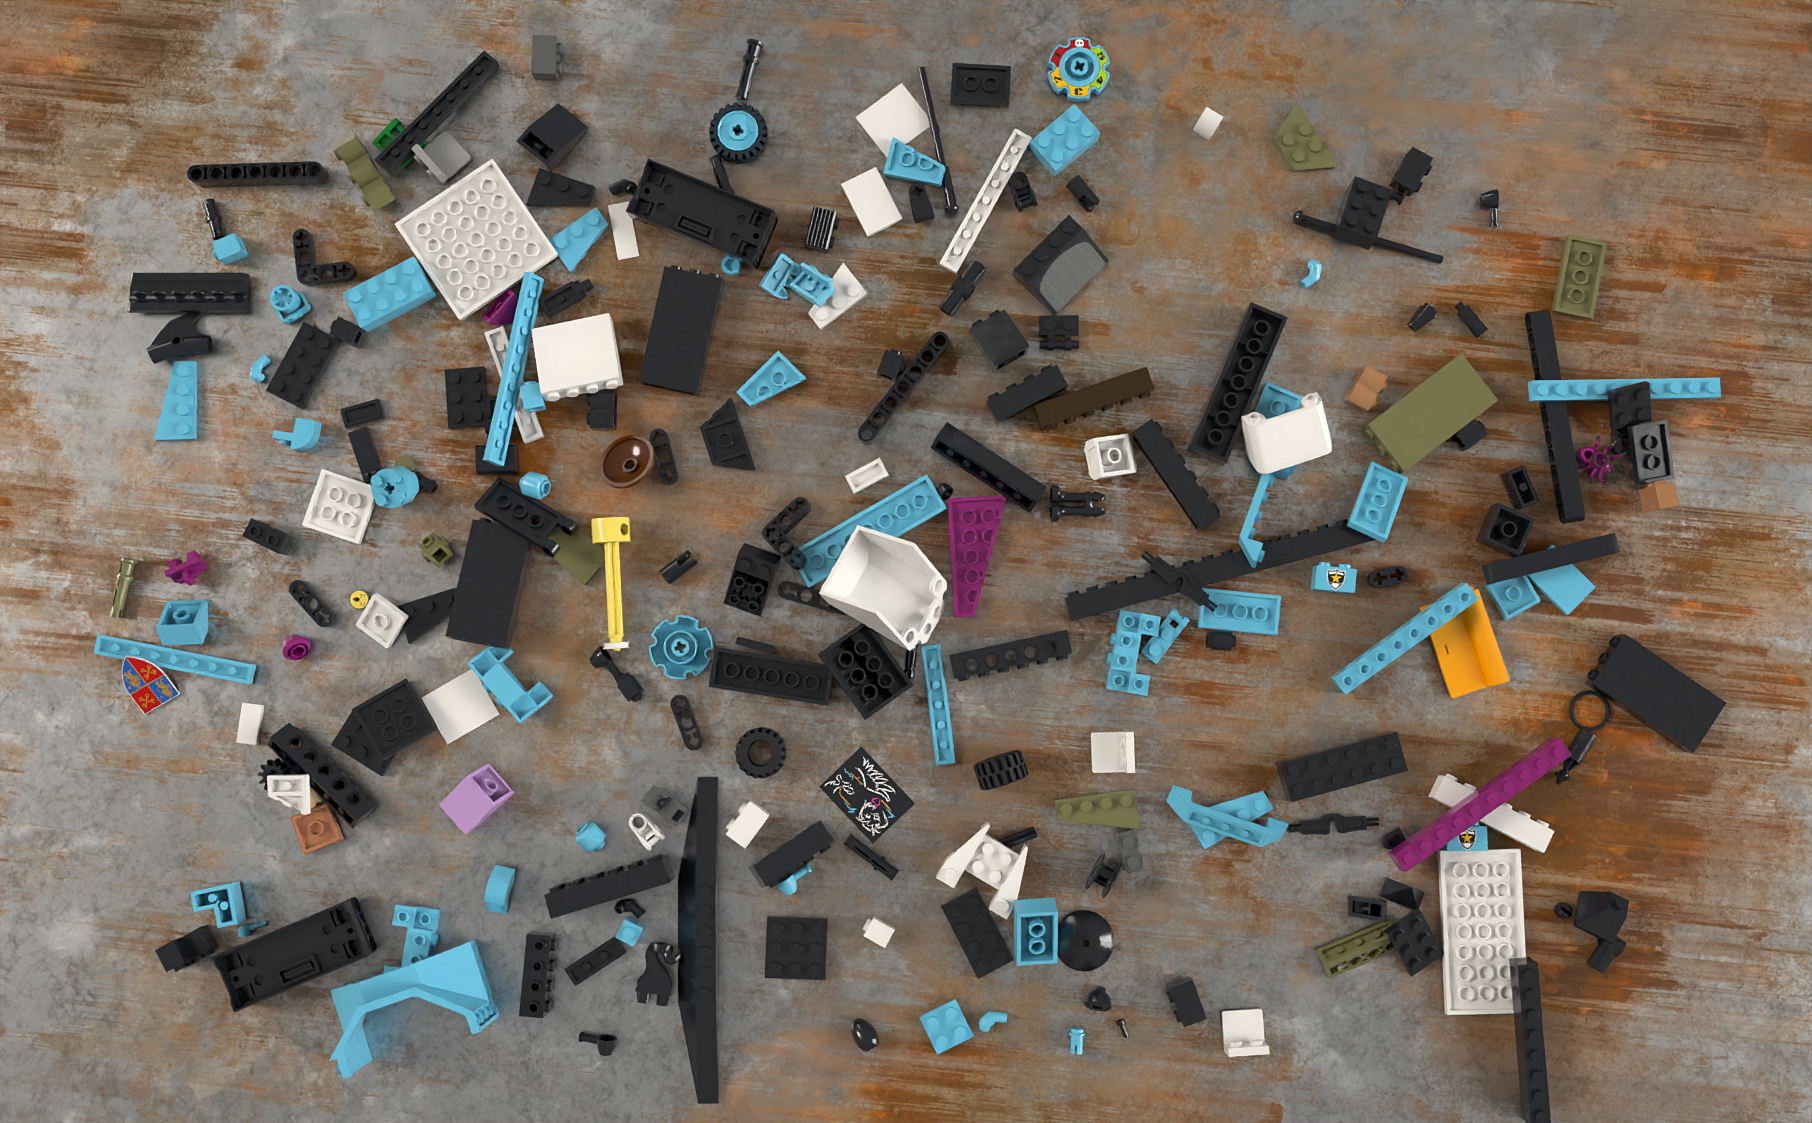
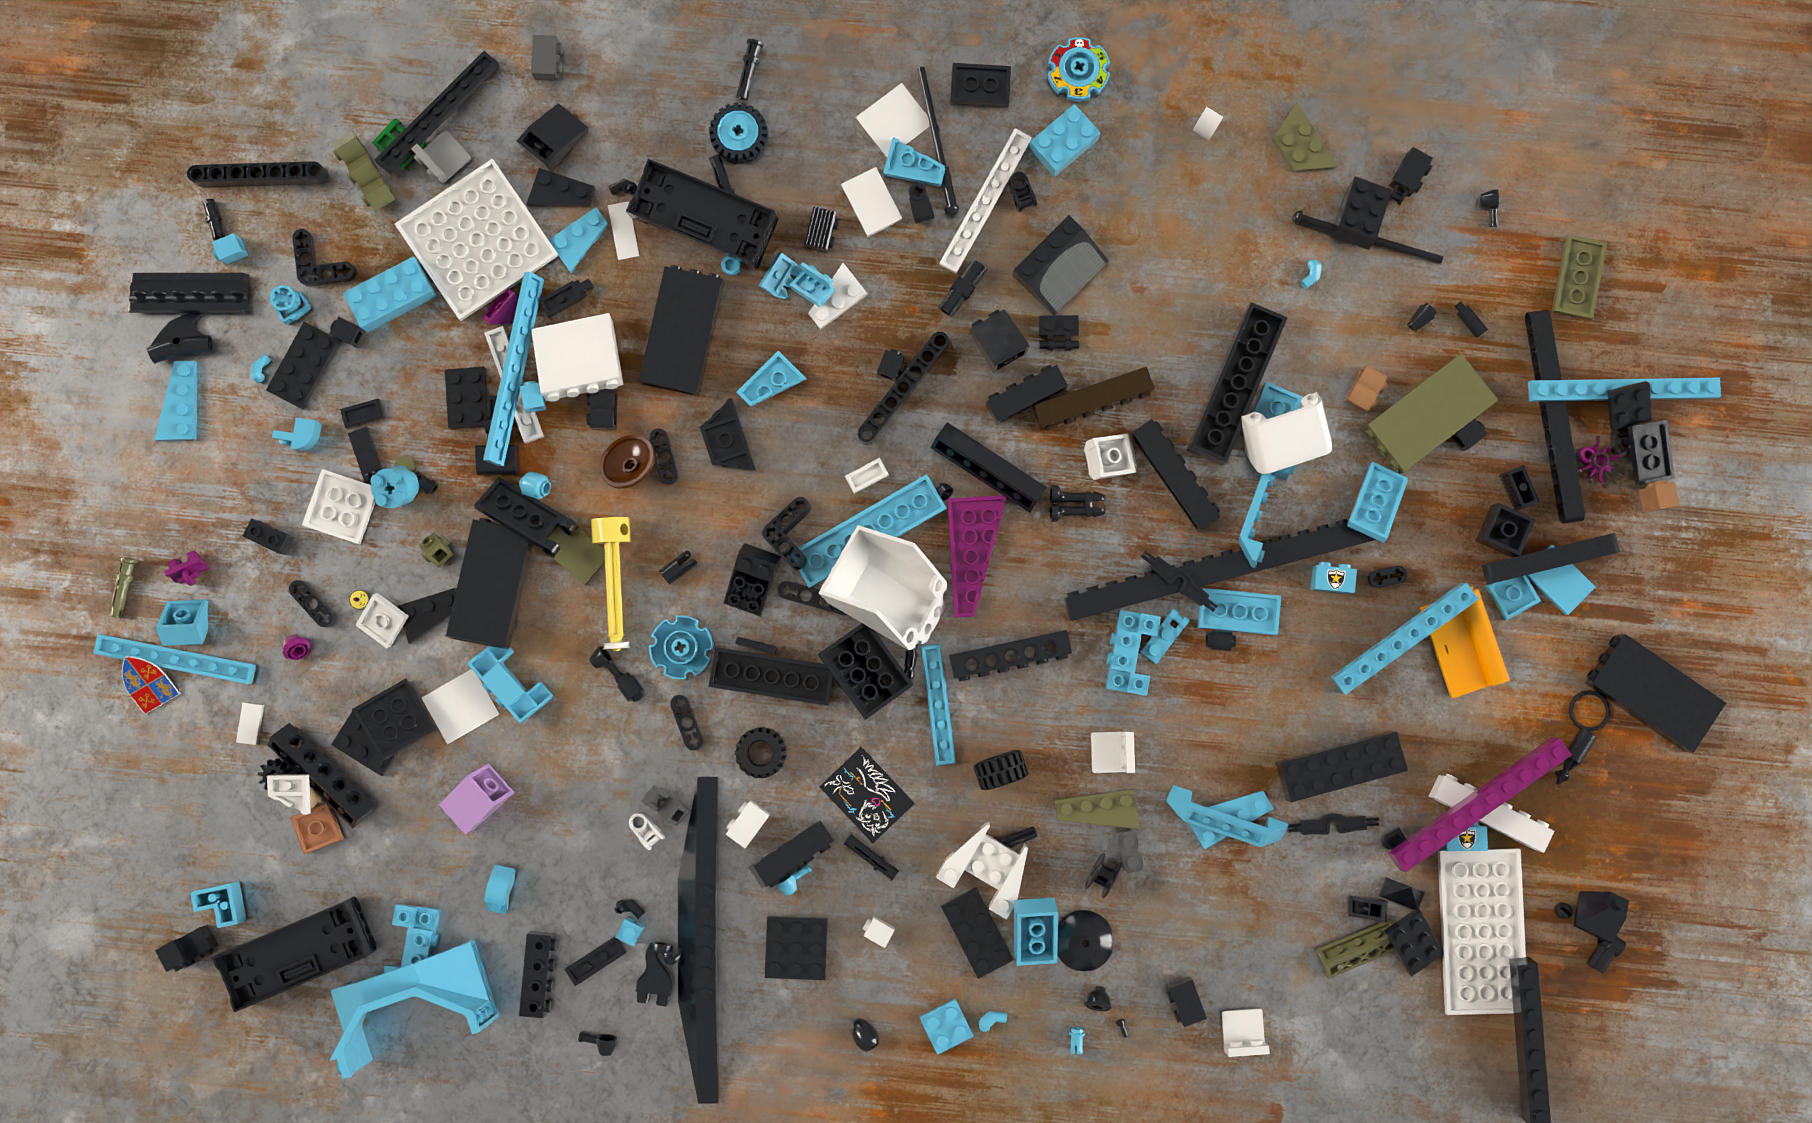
(244, 930): medium azure hand -> none
(590, 837): medium azure head -> none
(608, 887): black brick -> none
(1083, 193): black hinge -> none

